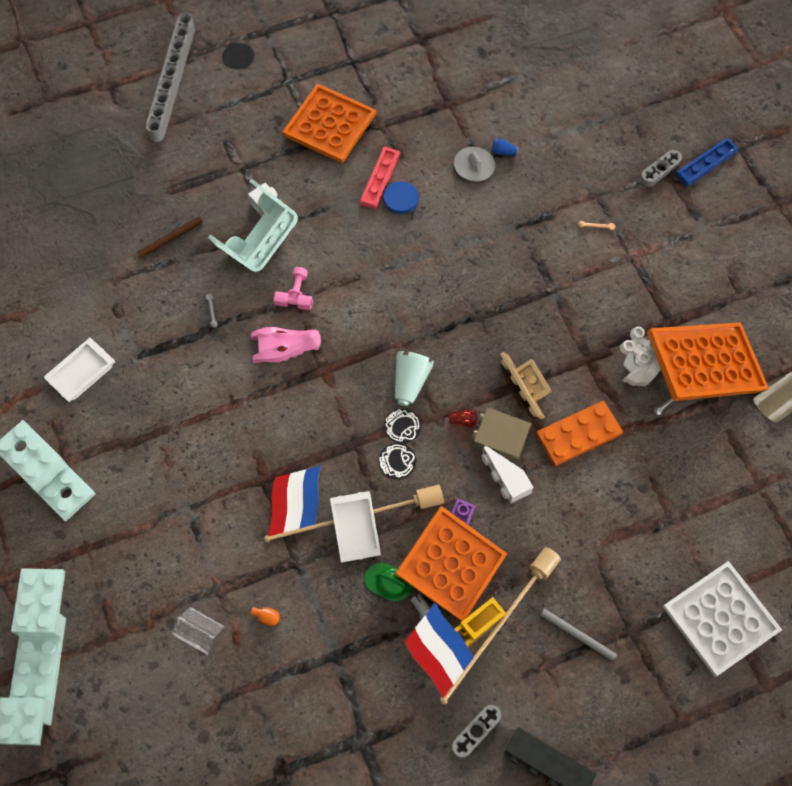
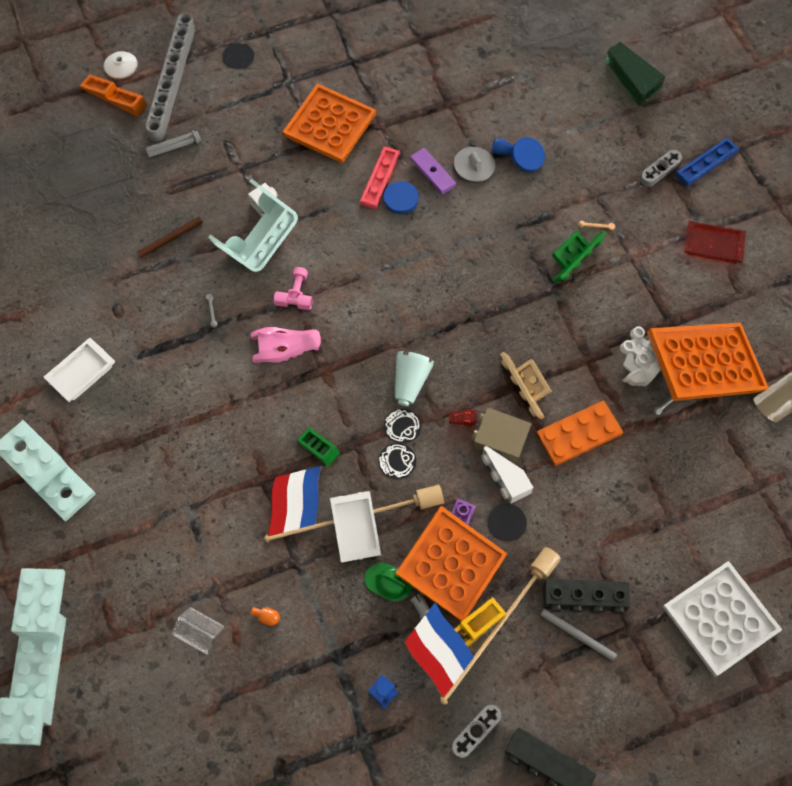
(109, 92): none -> orange slope
(120, 65): none -> white dish
(173, 143): none -> light grey axle
(328, 453): none -> green slope
(382, 691): none -> blue brick
(433, 171): none -> medium lavender tile
(507, 522): none -> black sticker
(527, 154): none -> blue tile
(573, 251): none -> green bracket
(586, 595): none -> pearl dark grey brick
(634, 73): none -> clear green slope
(715, 242): none -> clear red piece

